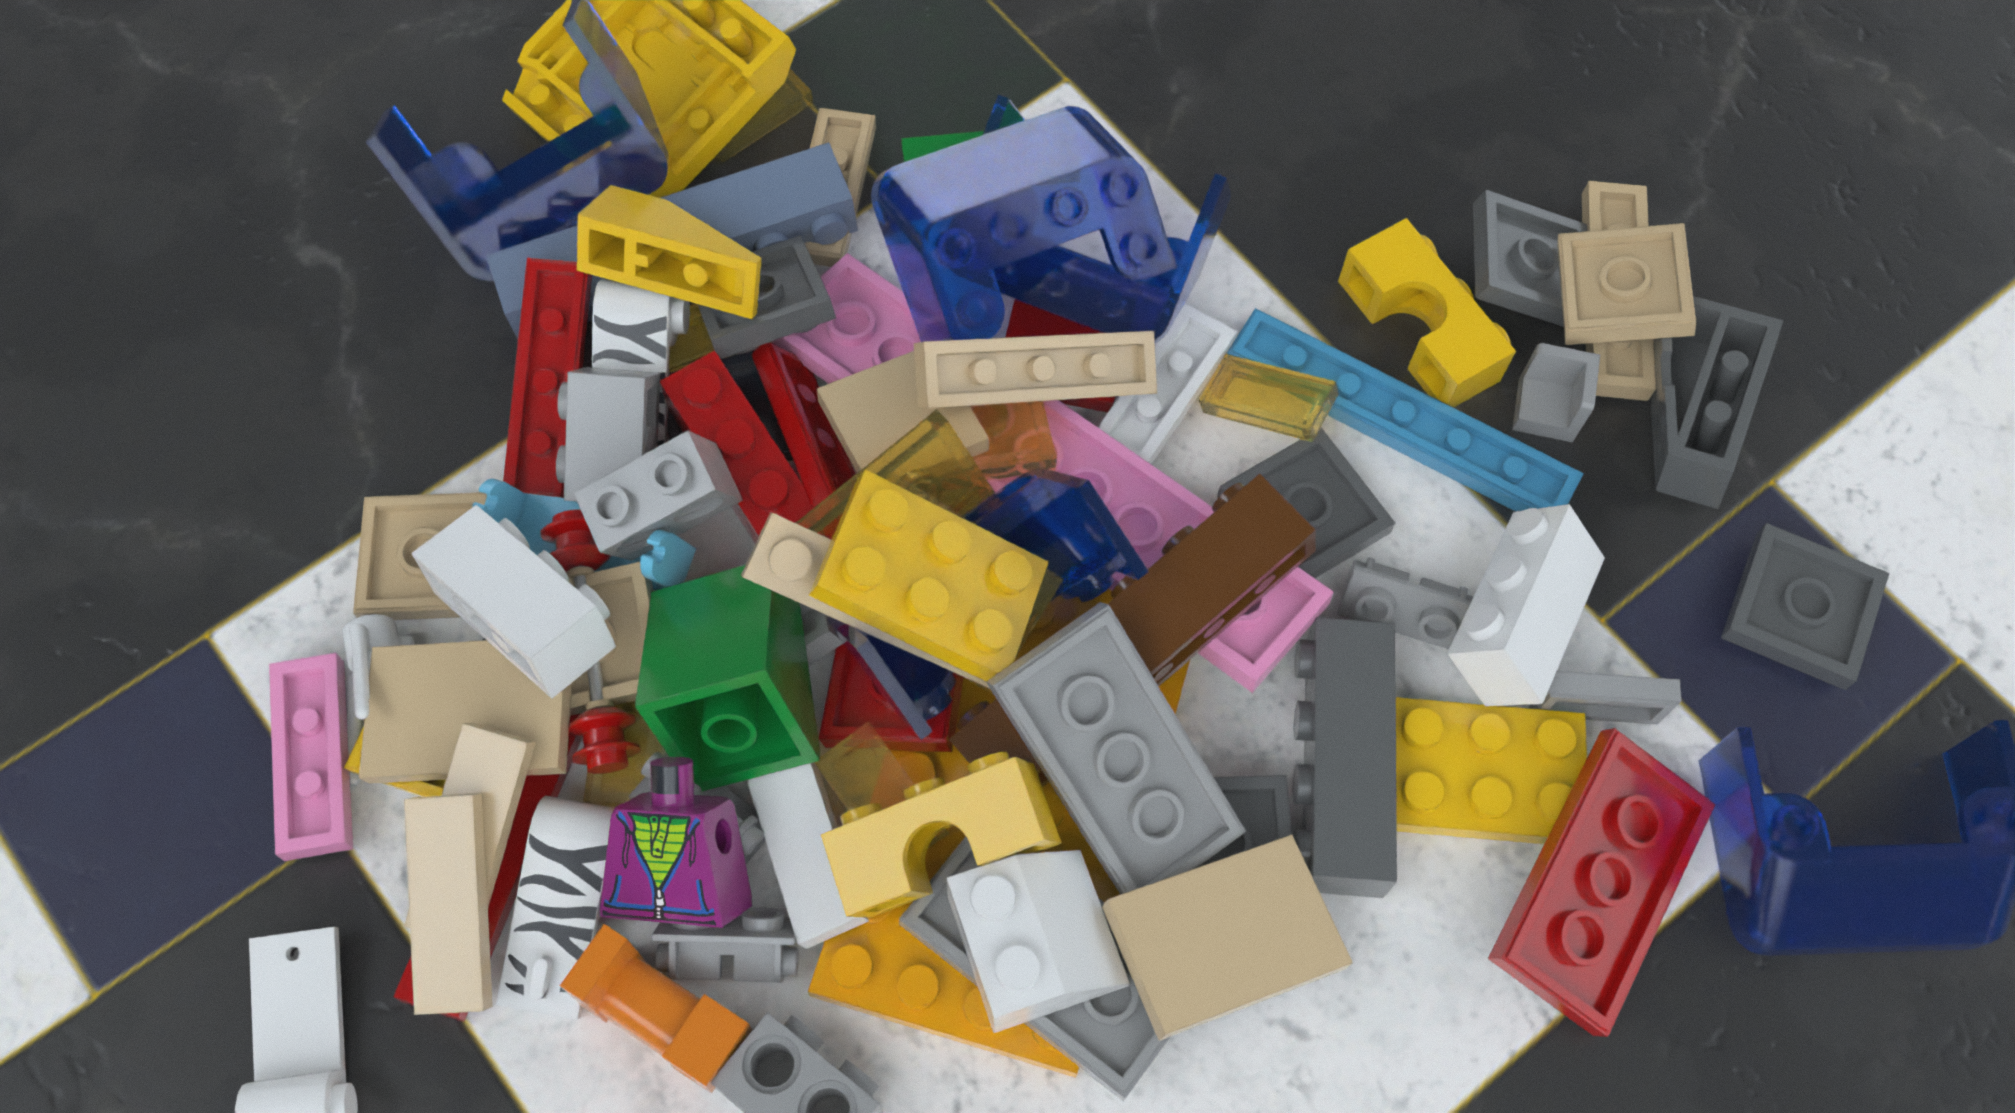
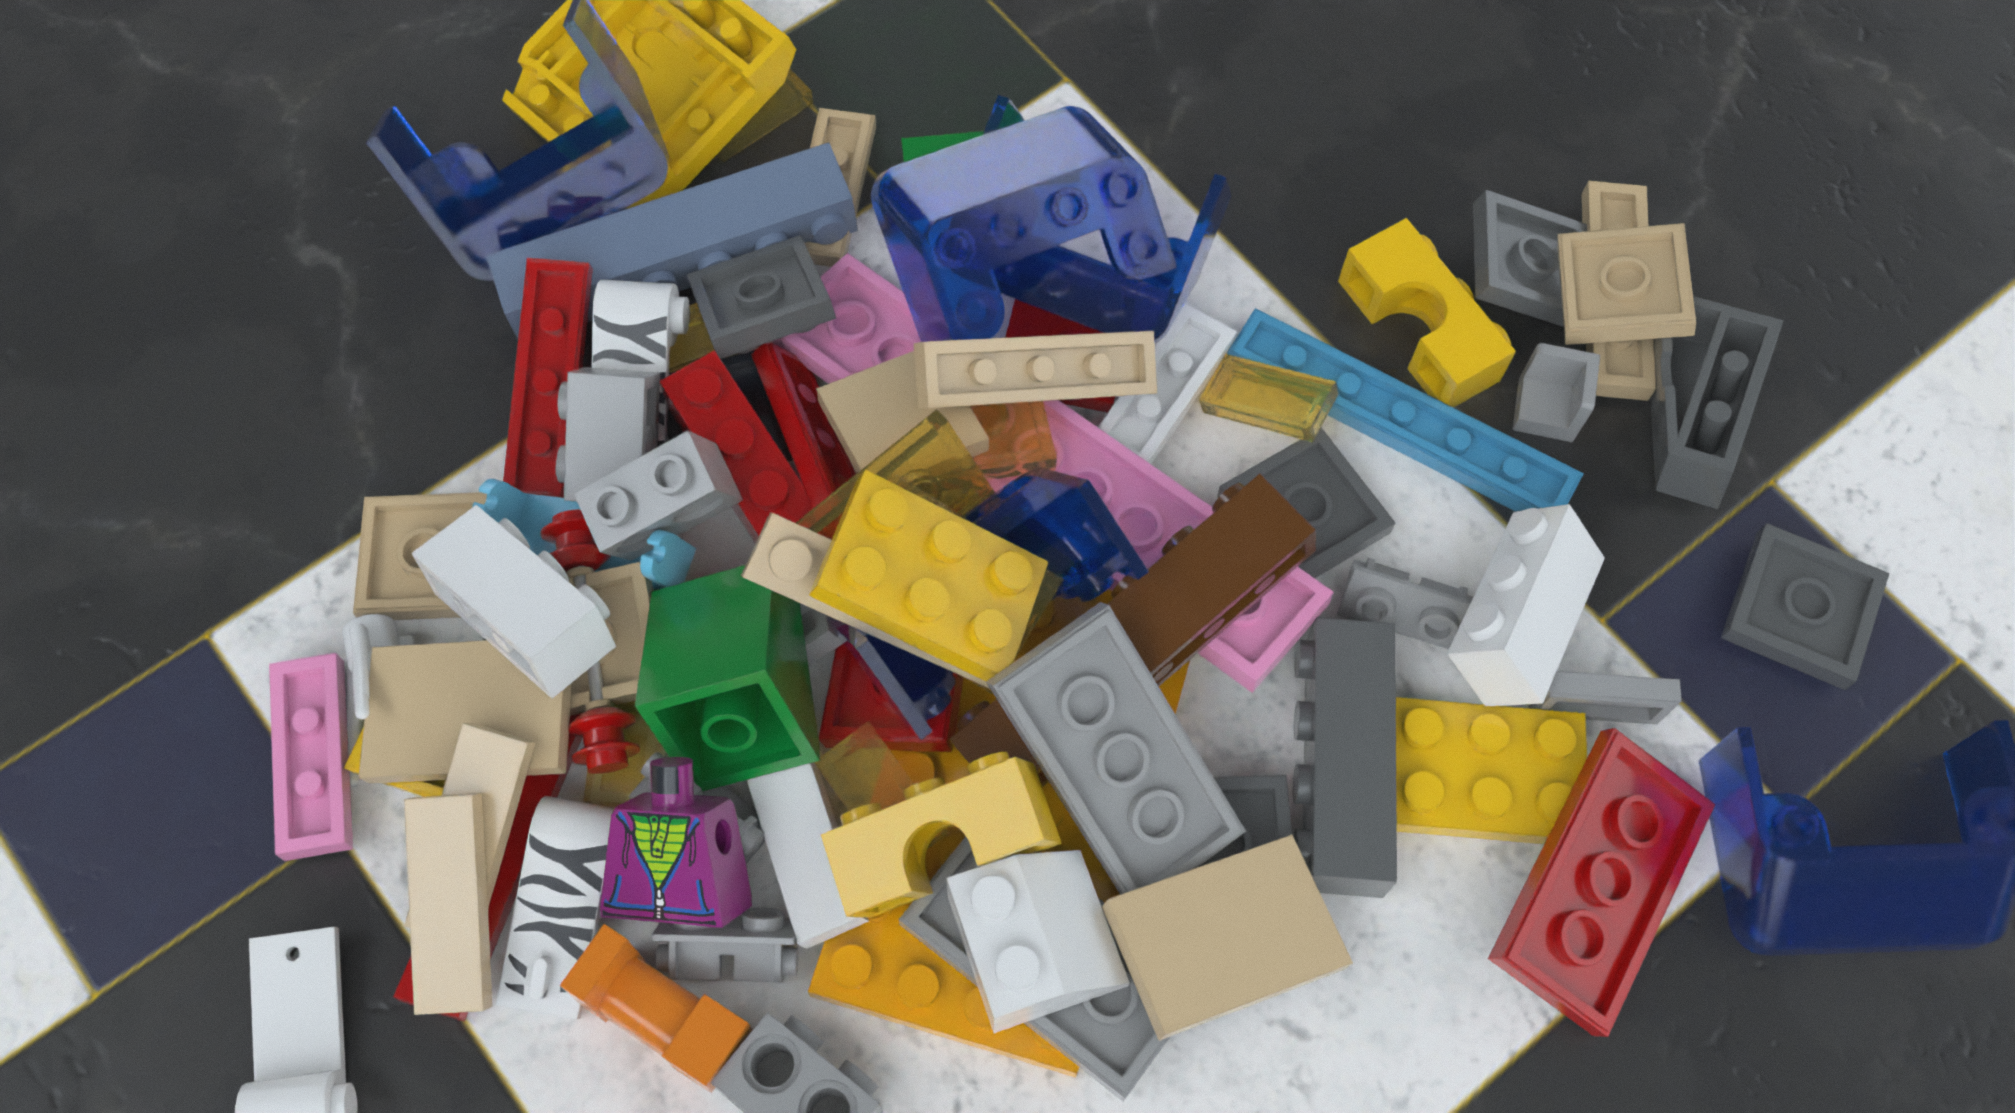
(666, 252): yellow slope -> none

